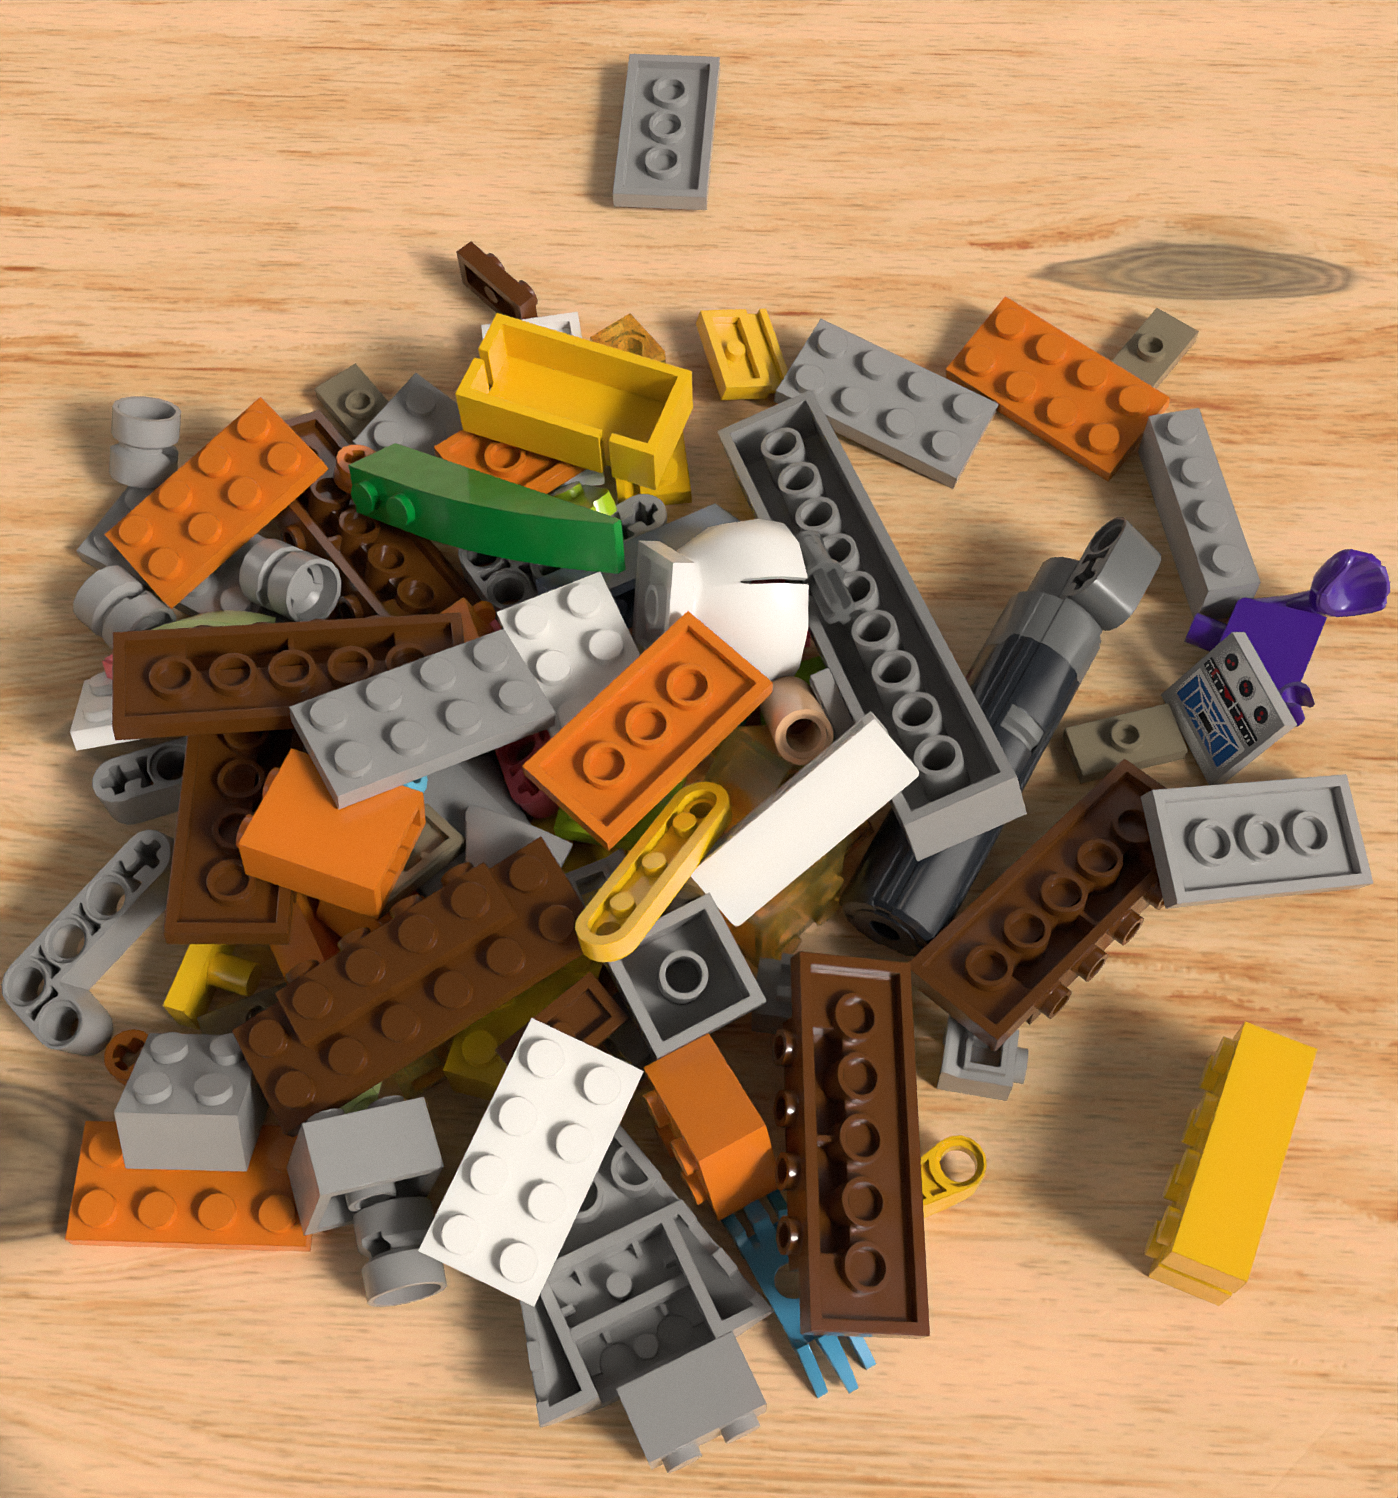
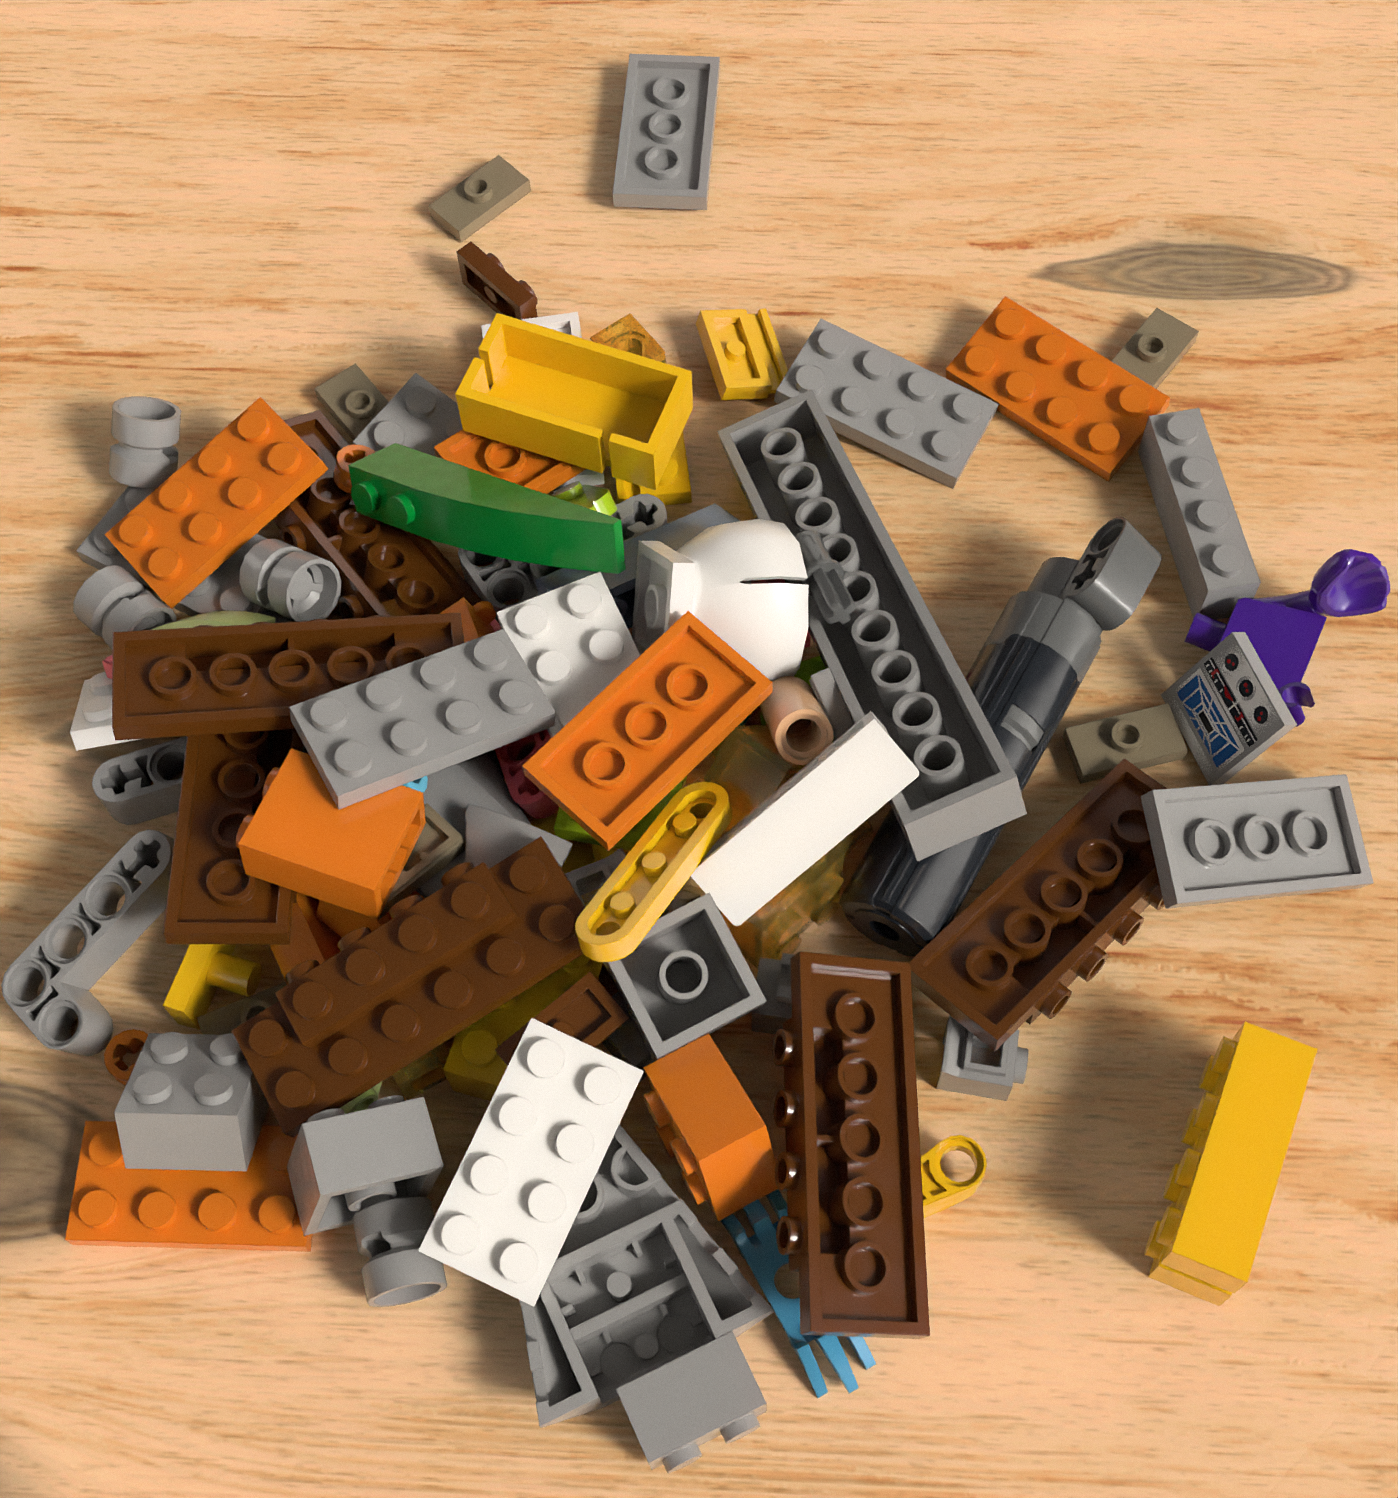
(479, 198): none -> dark tan plate

